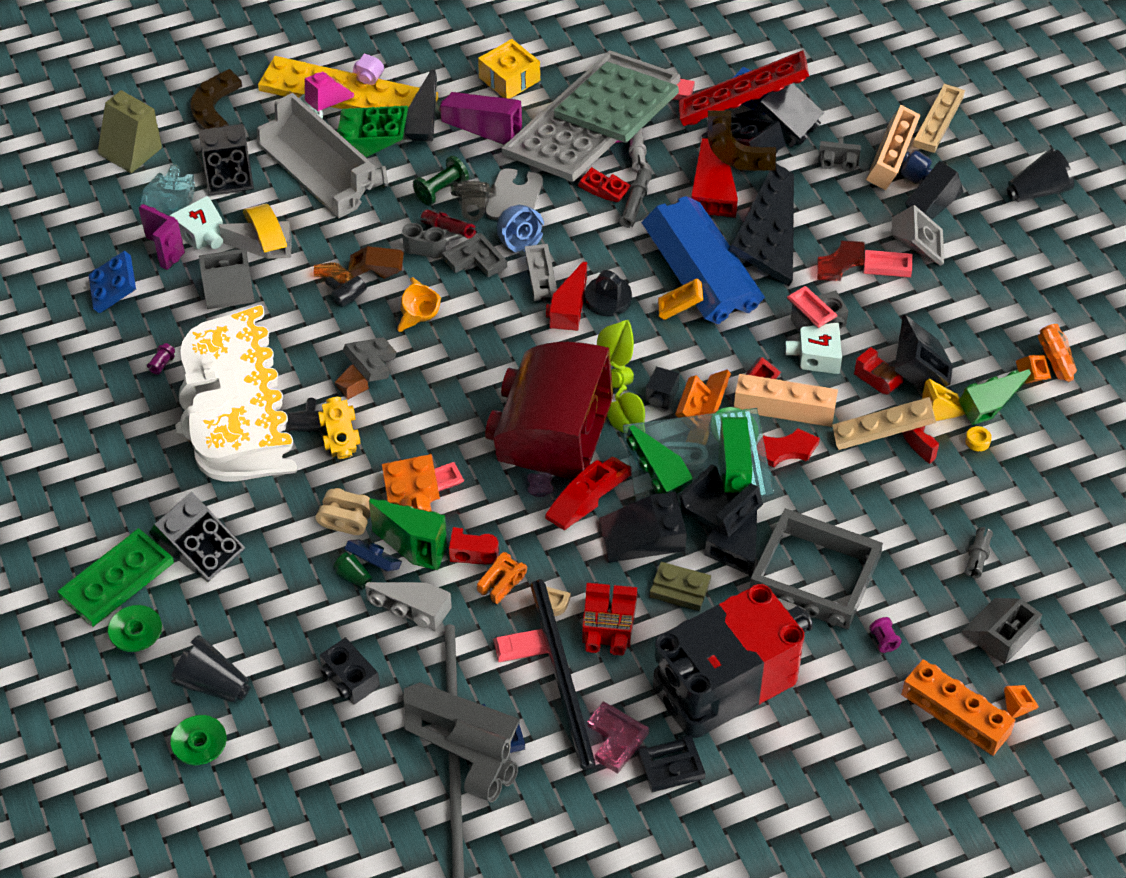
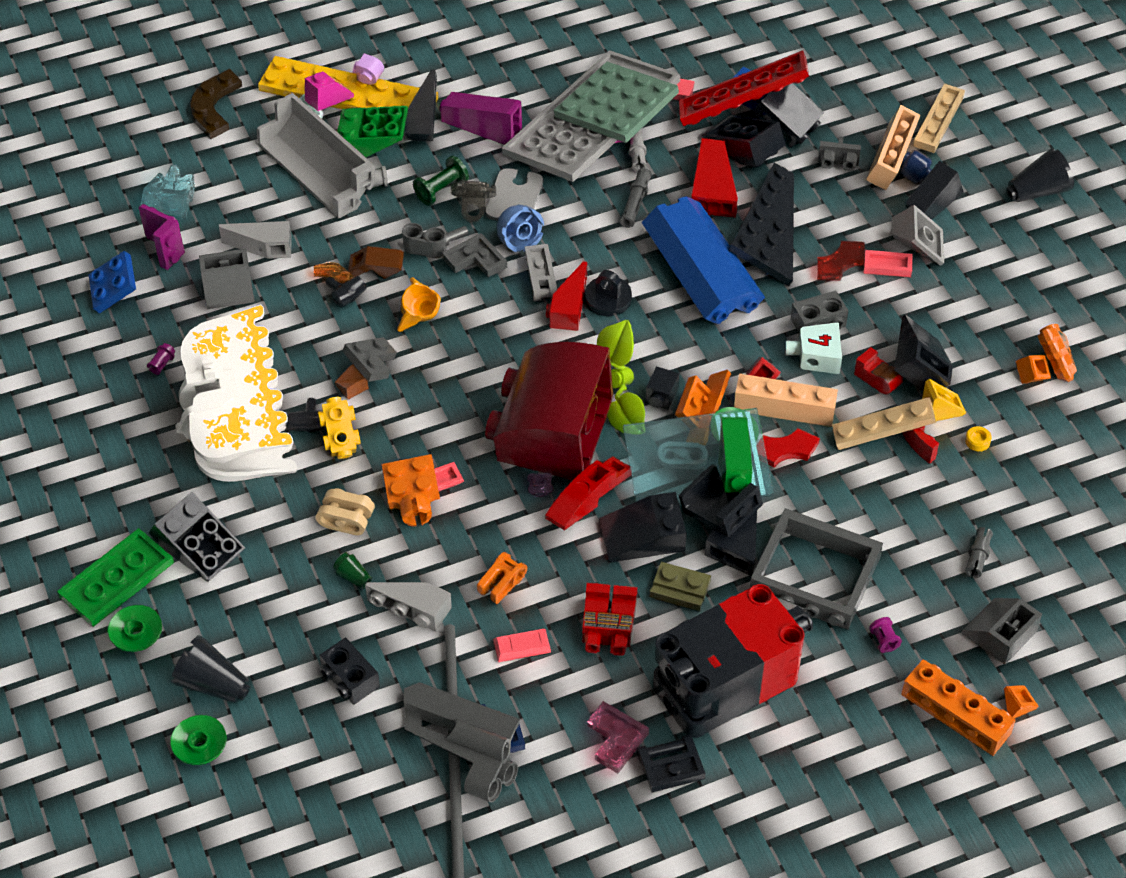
(128, 132): olive slope -> none
(200, 224): light aqua torso -> none
(226, 159): black slope -> none
(266, 226): yellow slope -> none
(373, 554): dark blue plate -> none
(410, 531): green slope -> none
(447, 223): dark red pin -> none
(473, 548): red leg -> none
(509, 69): yellow container -> none
(559, 600): tan tile -> none
(563, 675): black axle -> none
(604, 187): red slope -> none
(661, 463): green slope -> none
(680, 299): light orange plate -> none
(733, 152): dark brown plate -> none
(812, 306): coral tile -> none
(987, 399): slope -> none

